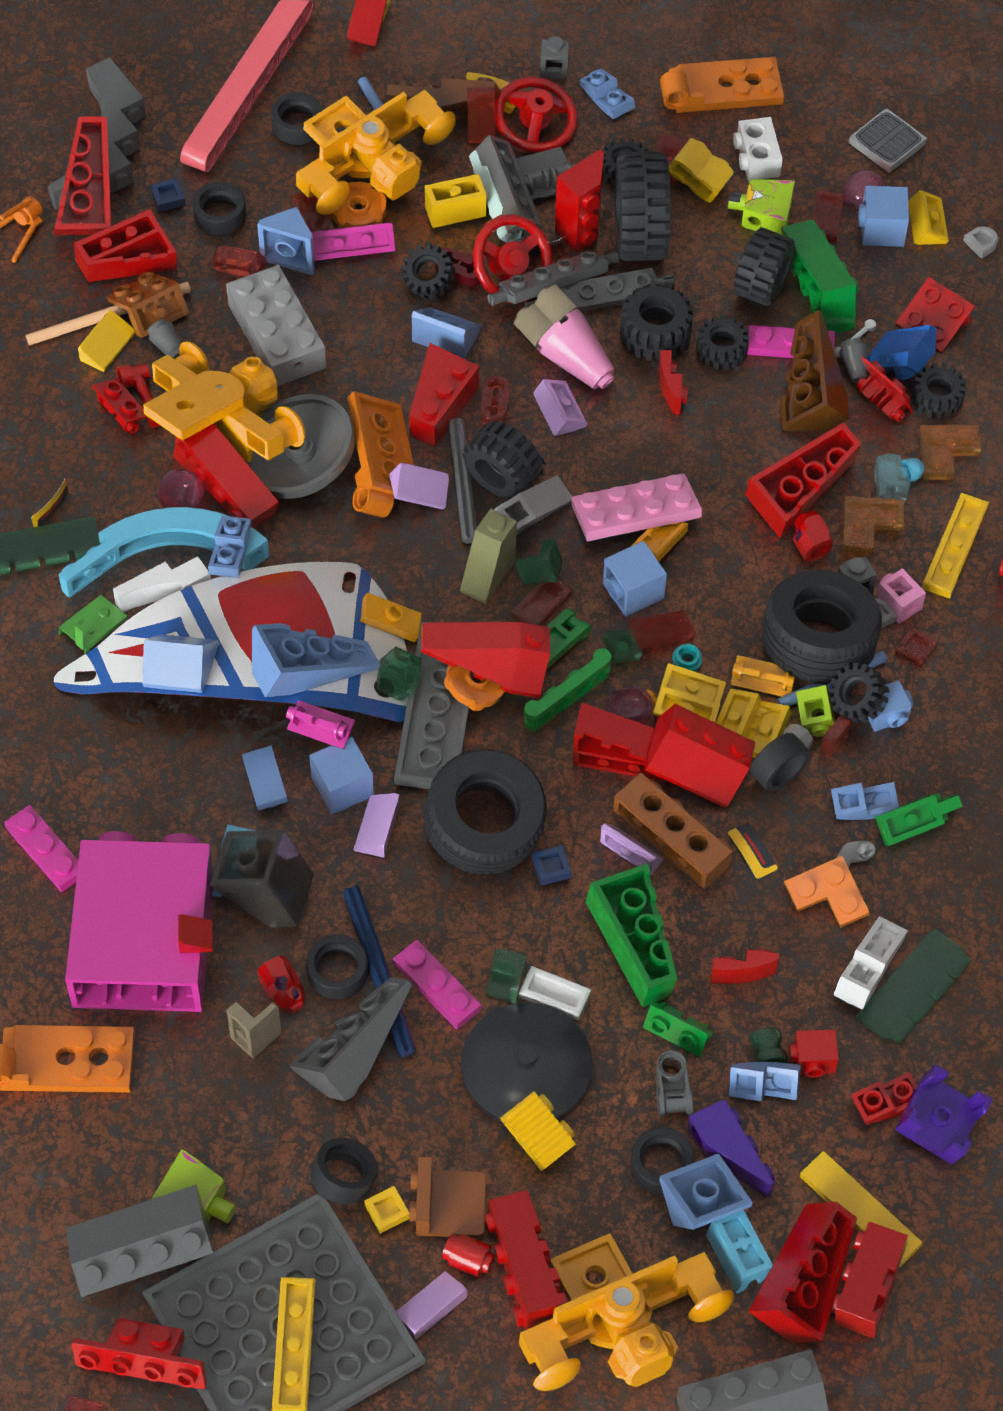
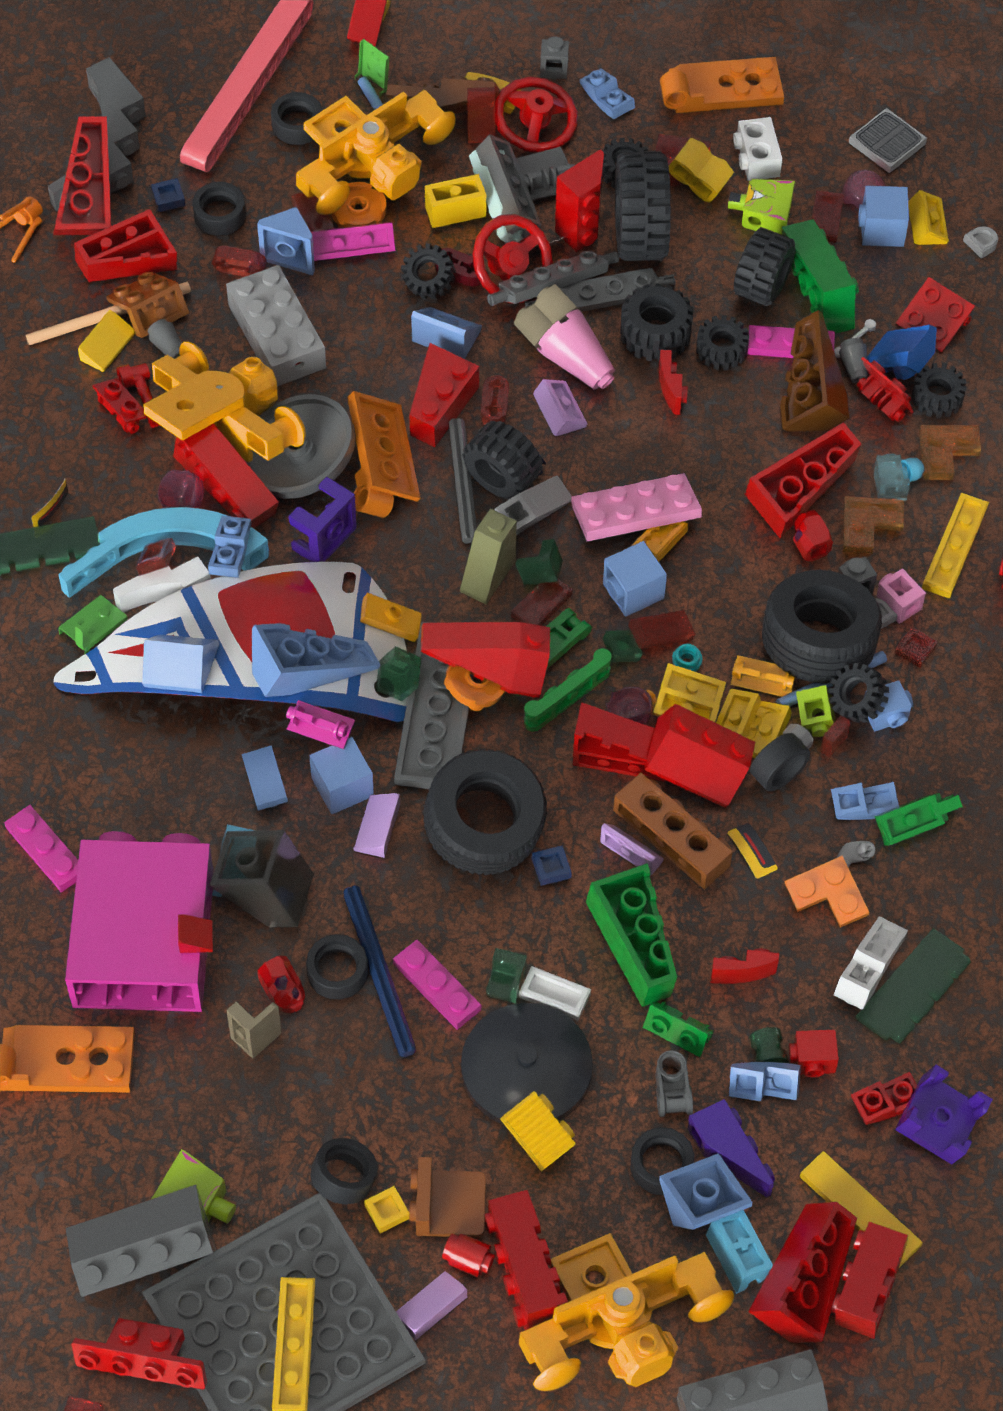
(155, 556): none -> clear red tile
(330, 528): none -> dark purple panel
(347, 1055): dark grey wedge -> none
(373, 65): none -> bright green piece
(420, 485): lavender slope -> none

